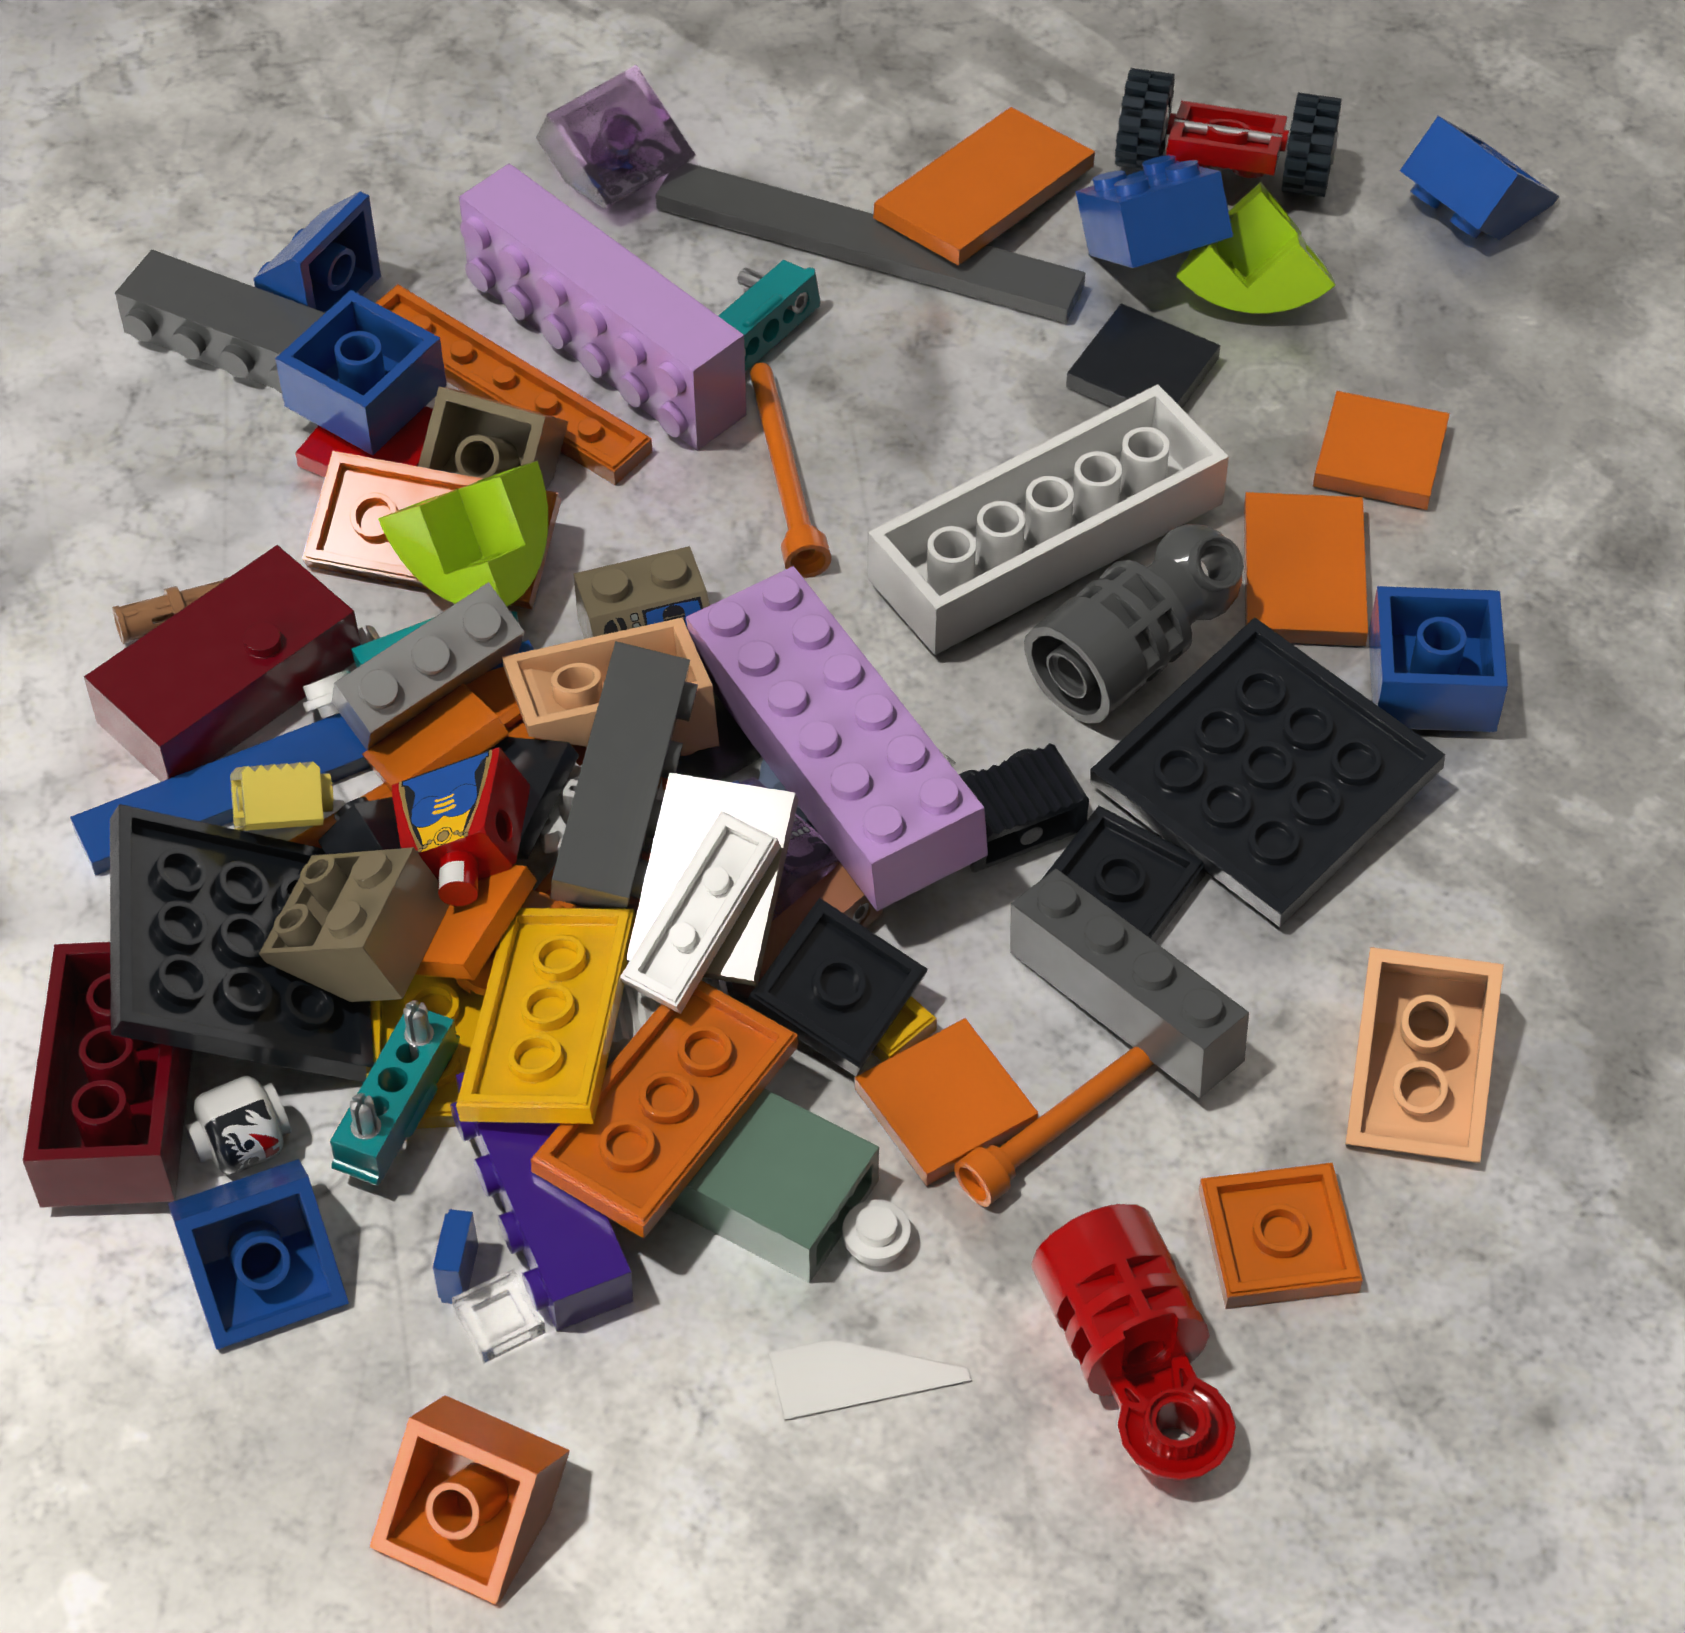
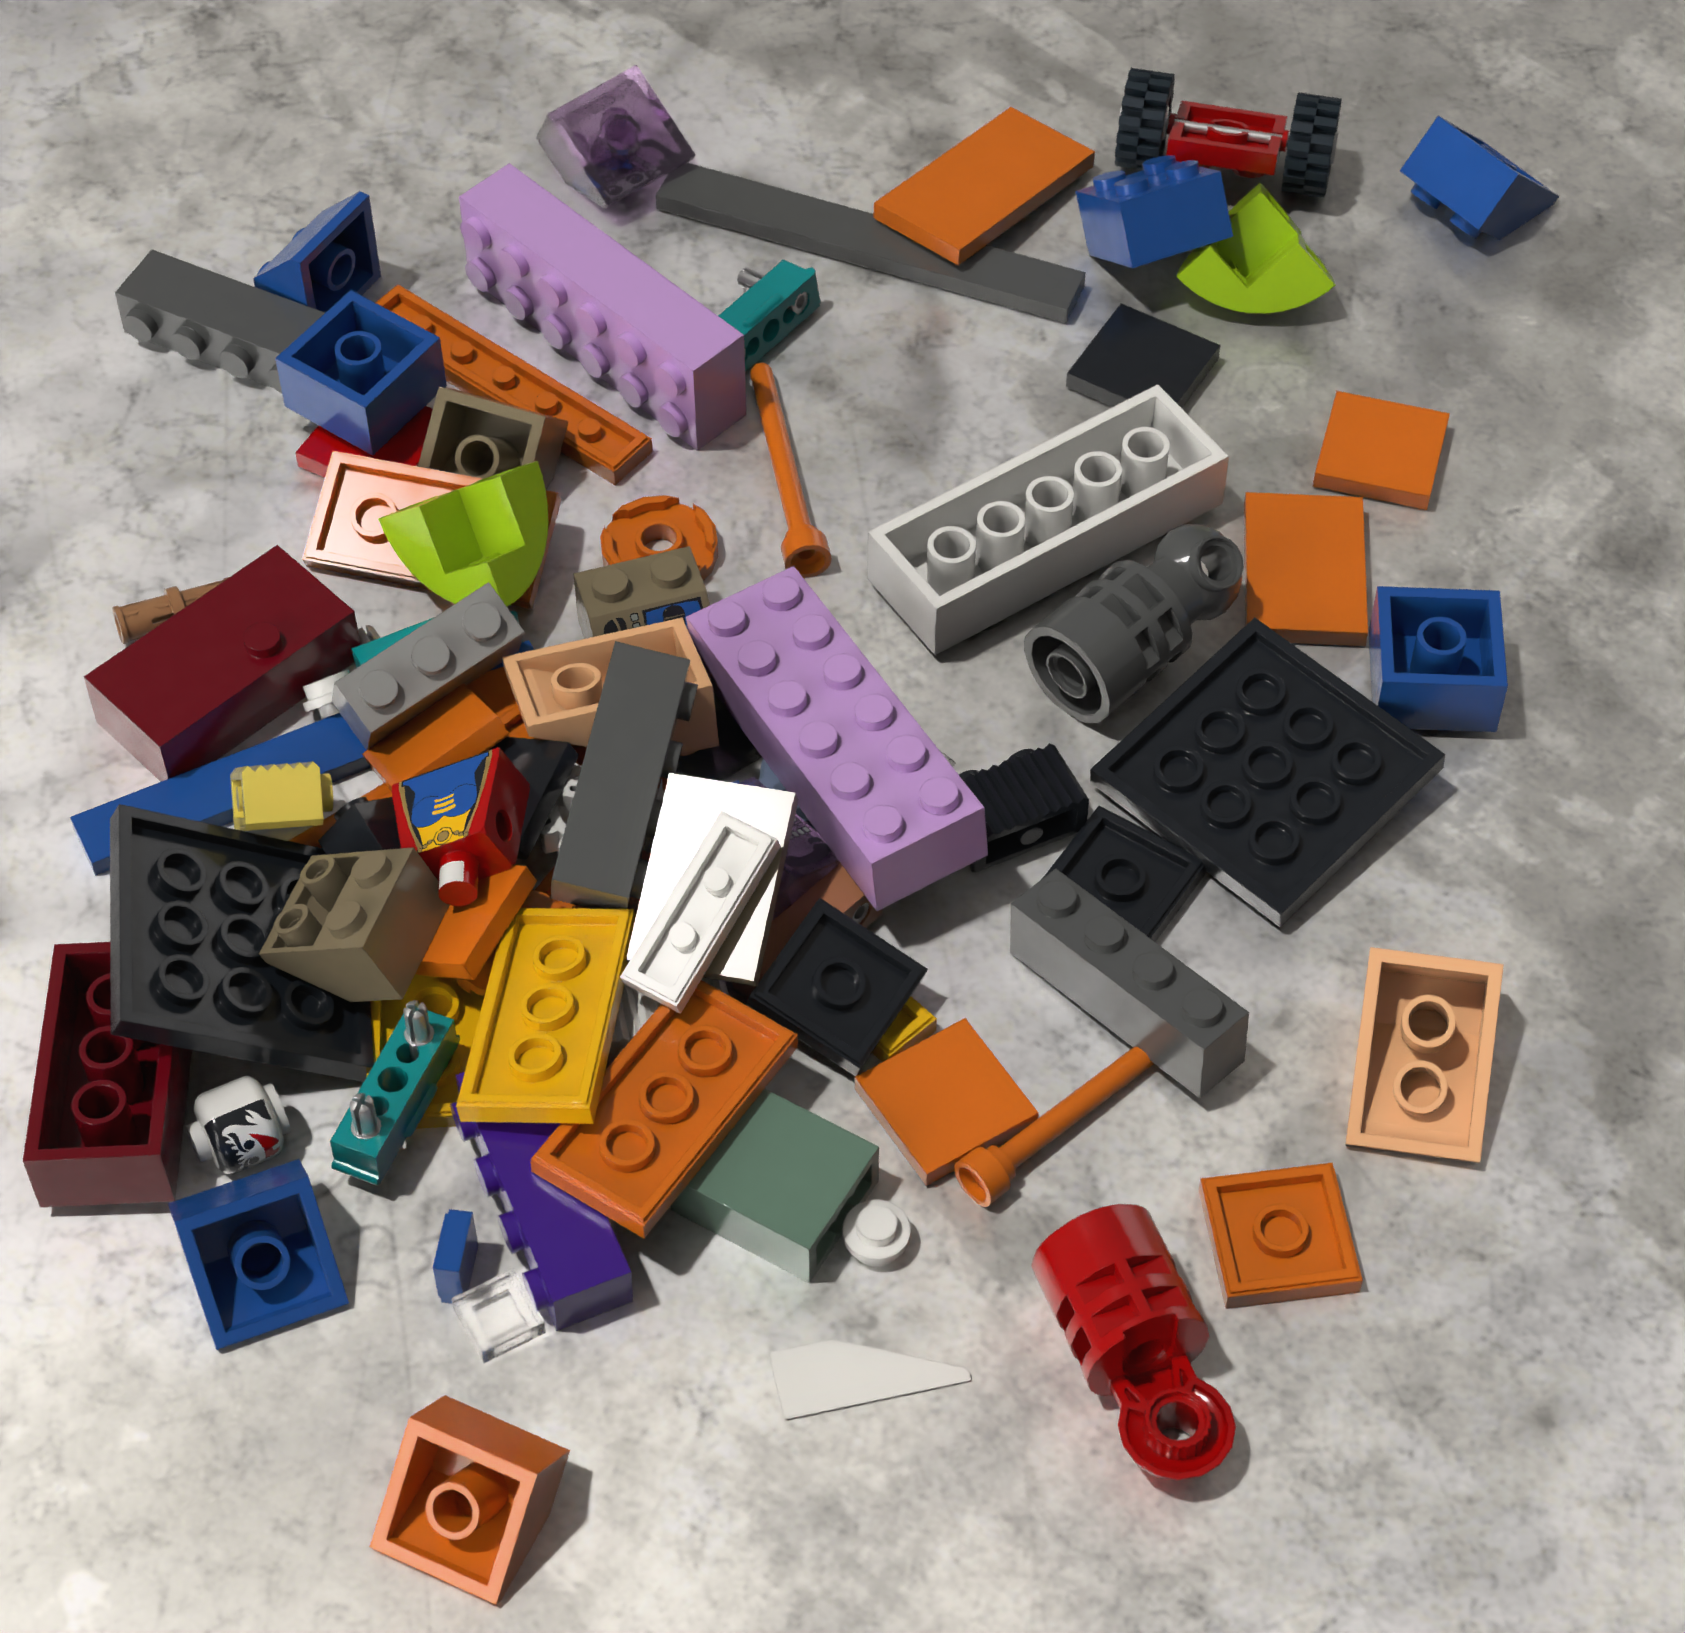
(659, 519): none -> orange tile

